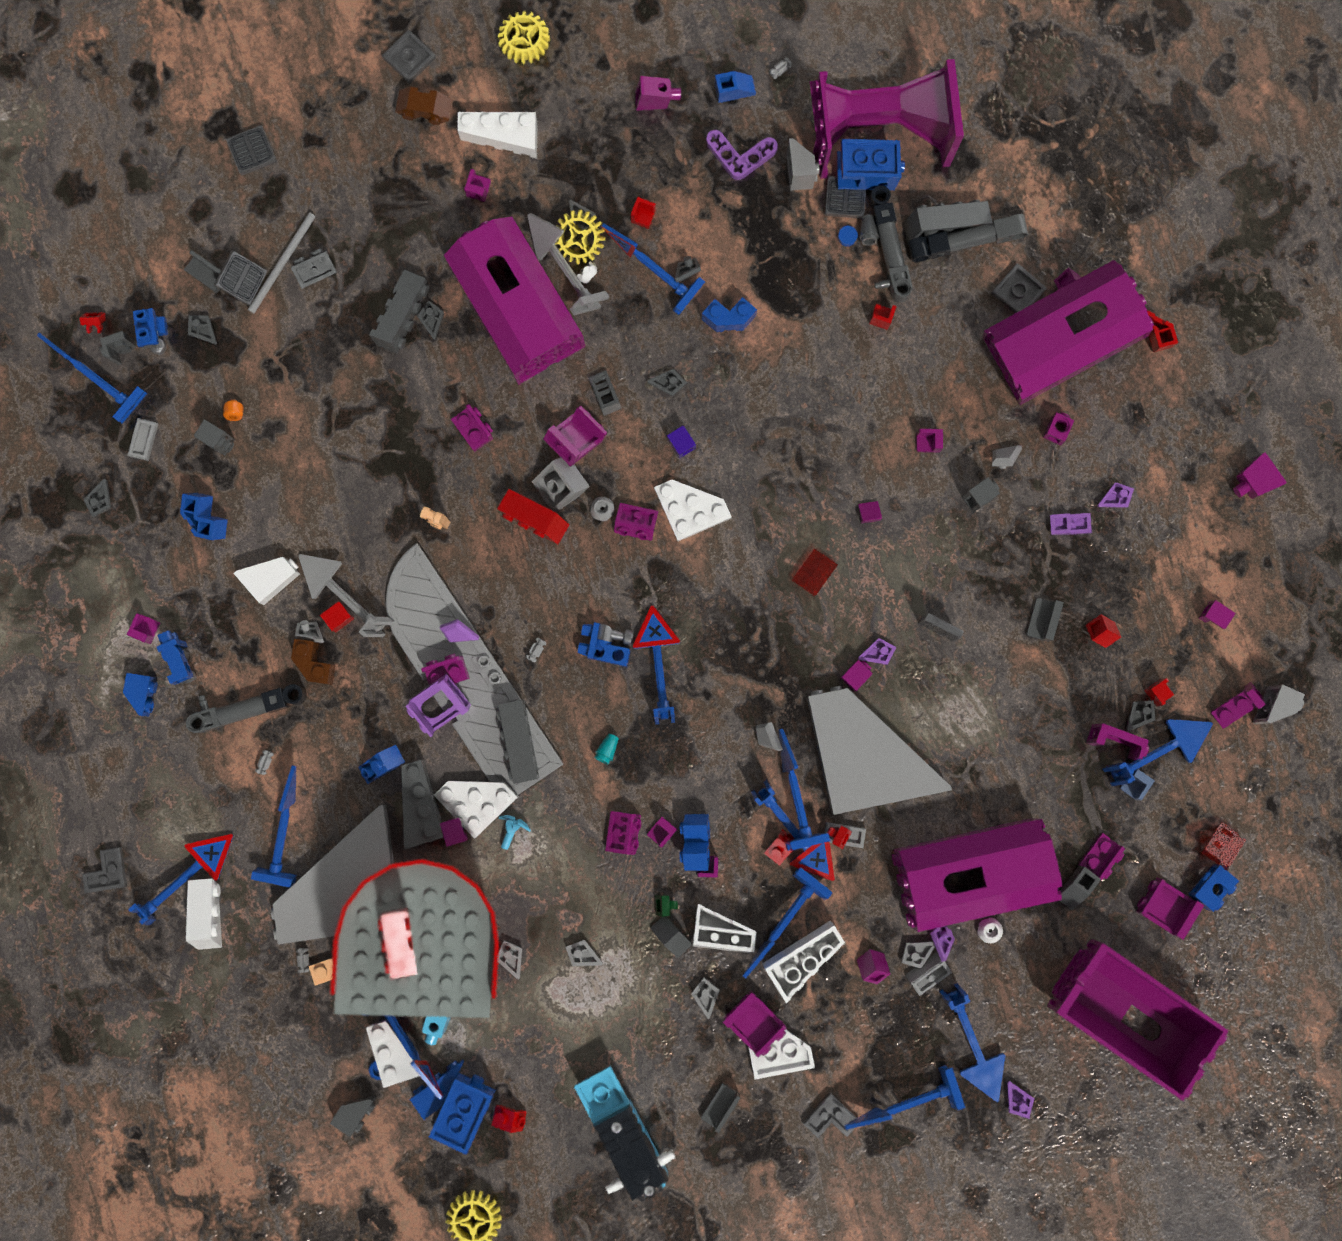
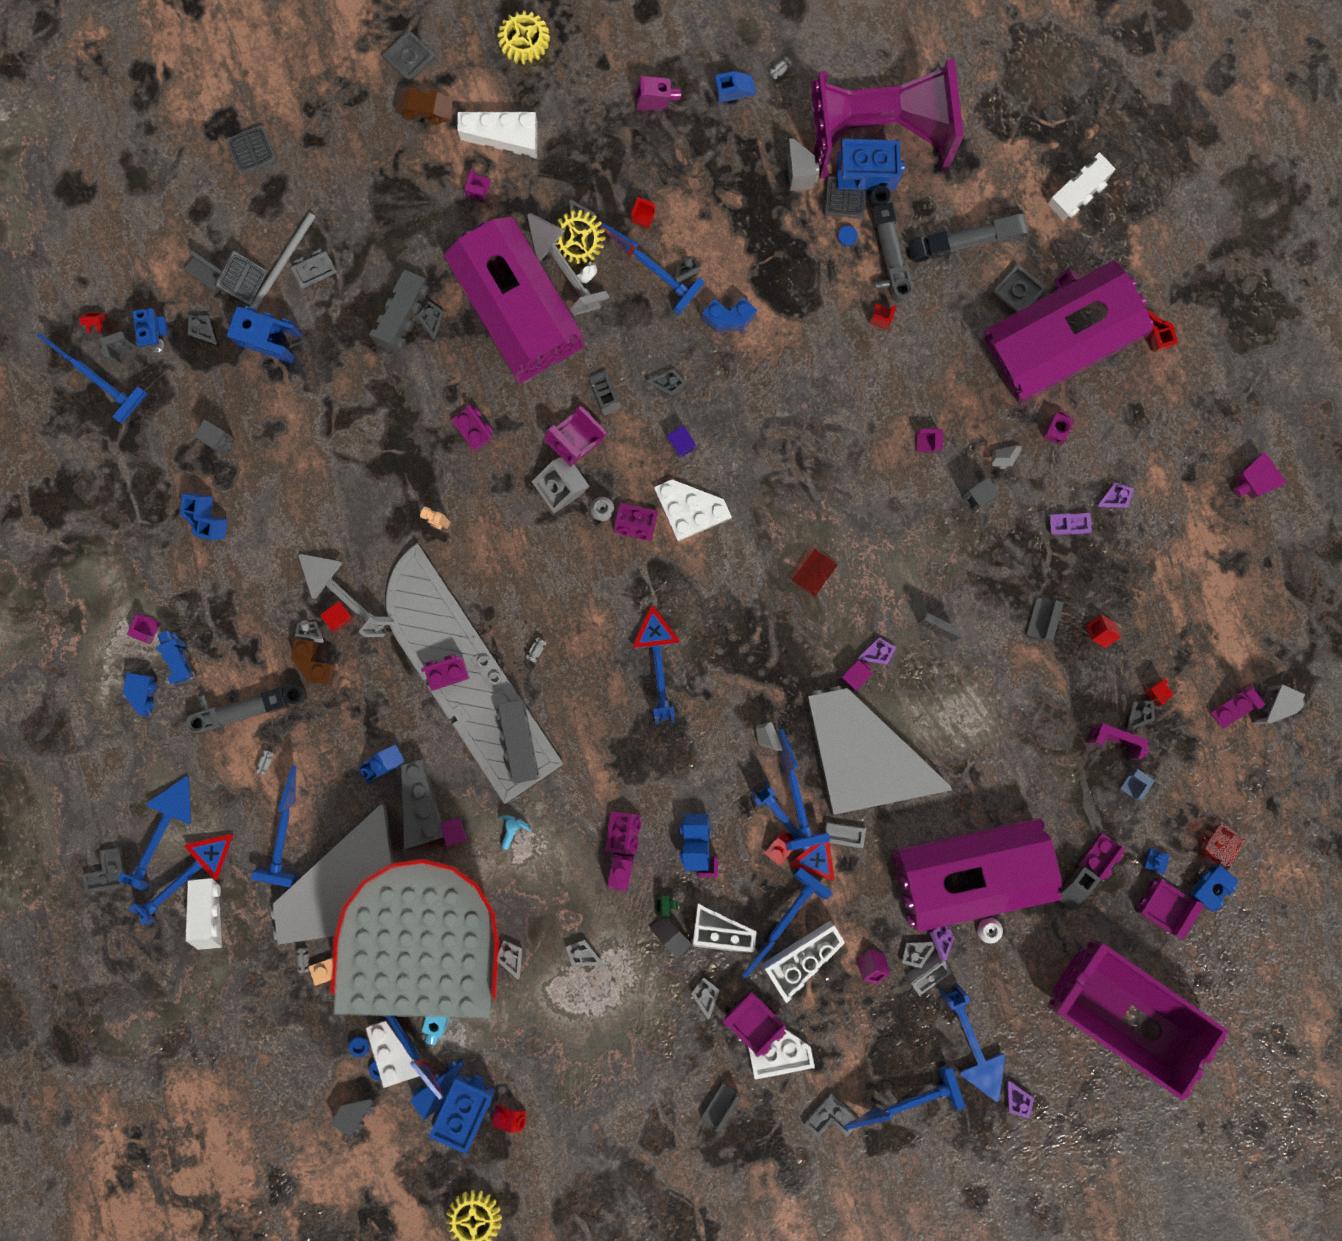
(98, 499): dark grey piece -> none
(142, 439): light grey tile -> none
(173, 804): none -> blue piece
(233, 410): orange piece -> none
(261, 332): none -> blue torso
(268, 578): white slope -> none
(359, 1046): none -> blue tile
(397, 943): wedge -> none
(431, 724): medium lavender panel -> none
(458, 632): medium lavender piece -> none
(476, 802): white plate -> none
(533, 516): red wedge -> none
(601, 644): blue hips -> none
(606, 750): teal cone -> none
(620, 872): none -> magenta torso
(623, 1136): piece -> none
(661, 832): magenta panel -> none
(741, 161): medium lavender beam -> none
(840, 836): red tile -> none
(868, 231): dark grey cone -> none
(869, 512): magenta slope -> none
(948, 218): dark grey wedge -> none
(1082, 187): none -> white wedge
(1156, 861): none -> blue tile
(1187, 736): blue piece -> none
(1217, 614): magenta panel -> none

